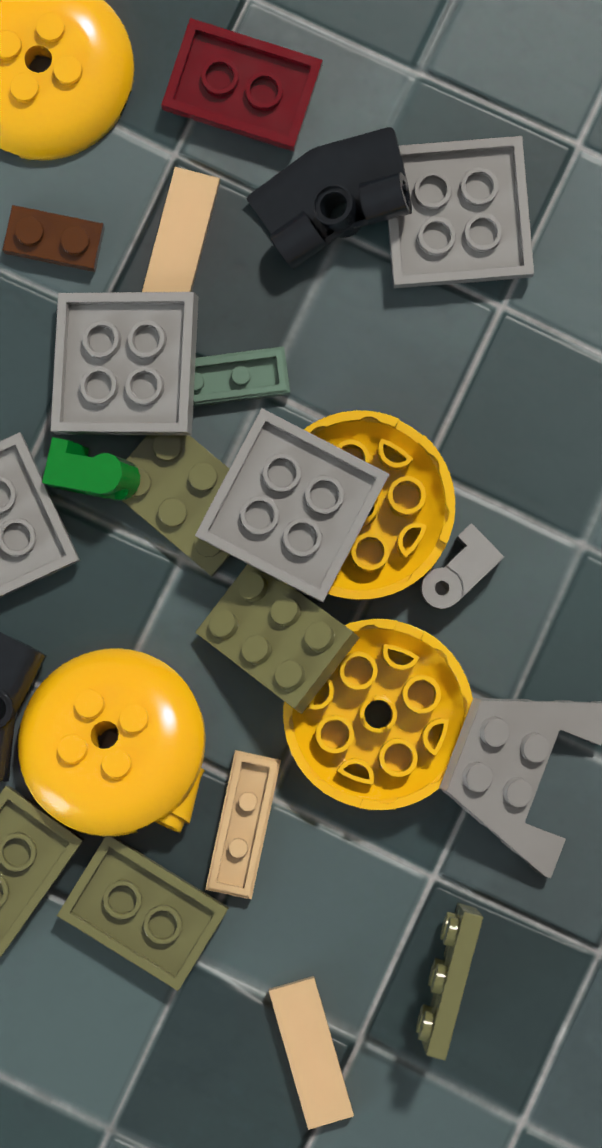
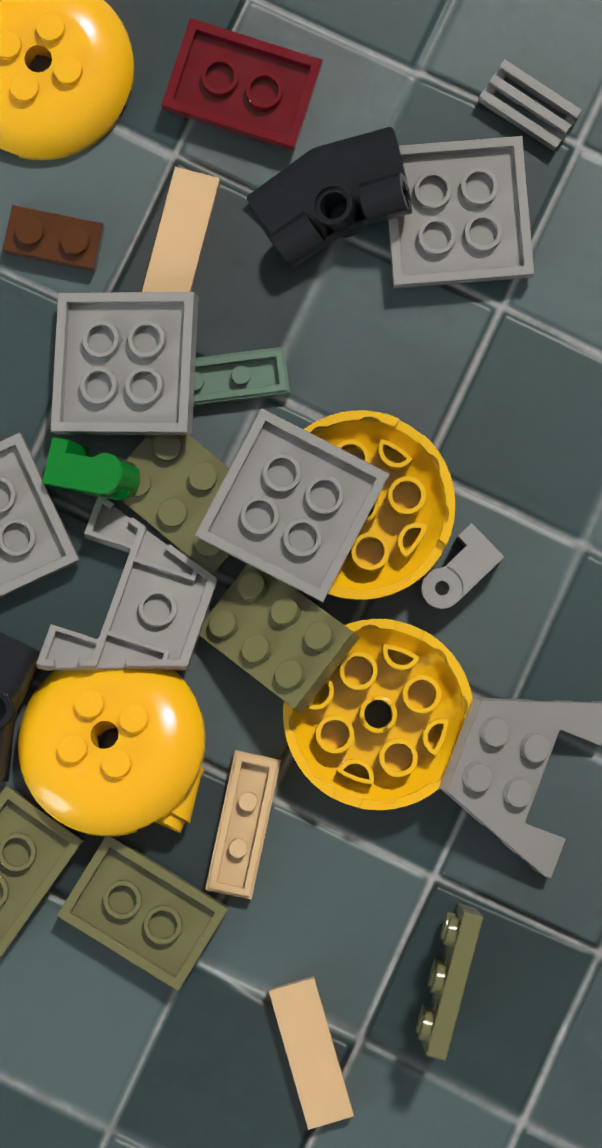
(153, 611): none -> light grey wing
(540, 91): none -> light grey tile

